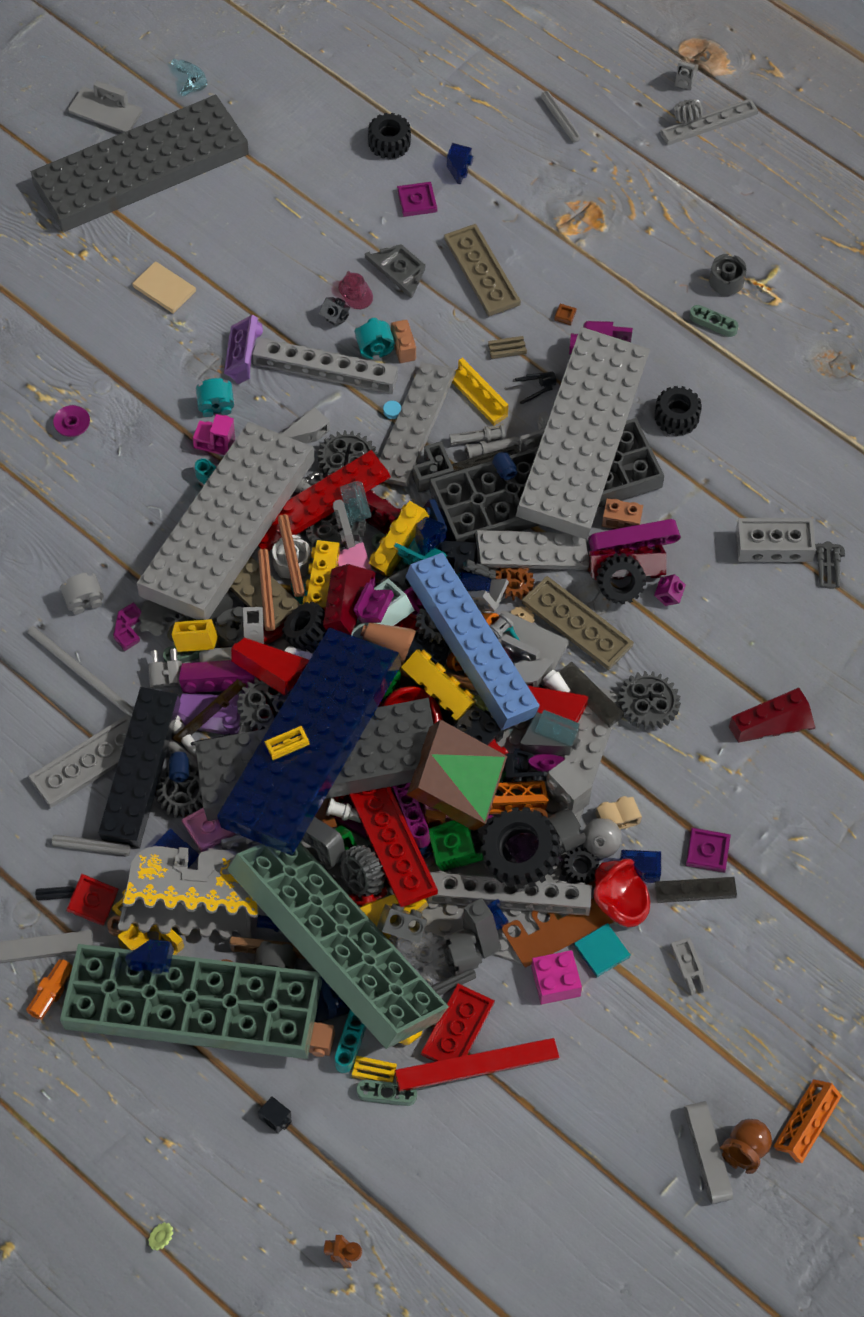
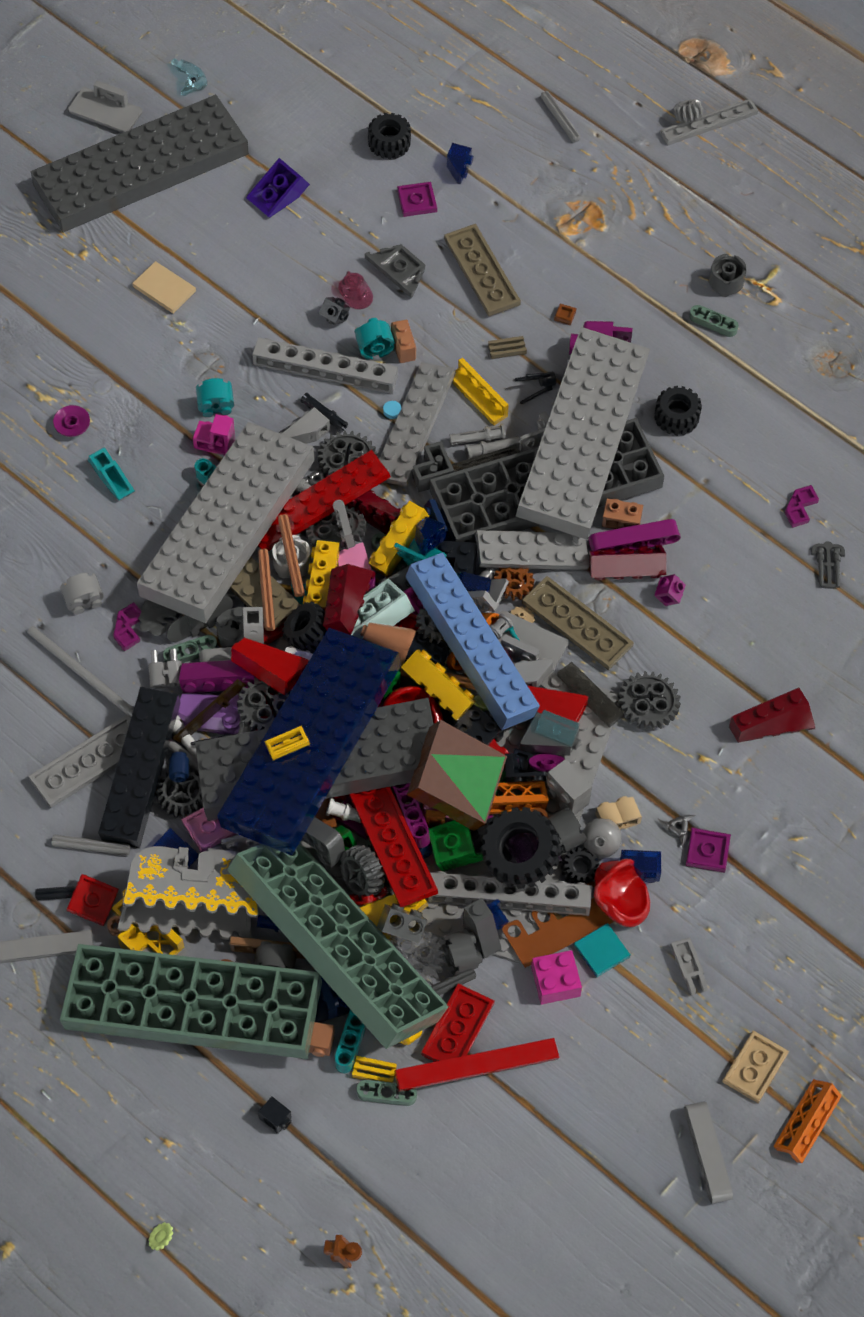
(50, 989): orange piece -> none
(110, 474): none -> teal slope
(152, 956): clear blue slope -> none
(194, 635): yellow brick -> none
(240, 348): medium lavender slope -> none
(277, 189): none -> dark purple slope
(334, 419): none -> black pin
(355, 501): clear light blue slope -> none
(372, 604): magenta bracket -> none
(479, 569): dark grey axle -> none
(504, 466): dark blue brick -> none
(554, 681): white cone -> none
(619, 563): black tyre -> none
(682, 833): none -> flat silver piece
(686, 74): light grey slope -> none
(695, 889): clear smoke plate -> none
(747, 1145): dark orange tile -> none
(755, 1066): none -> tan tile
(775, 540): light grey brick -> none
(795, 510): none -> magenta tile

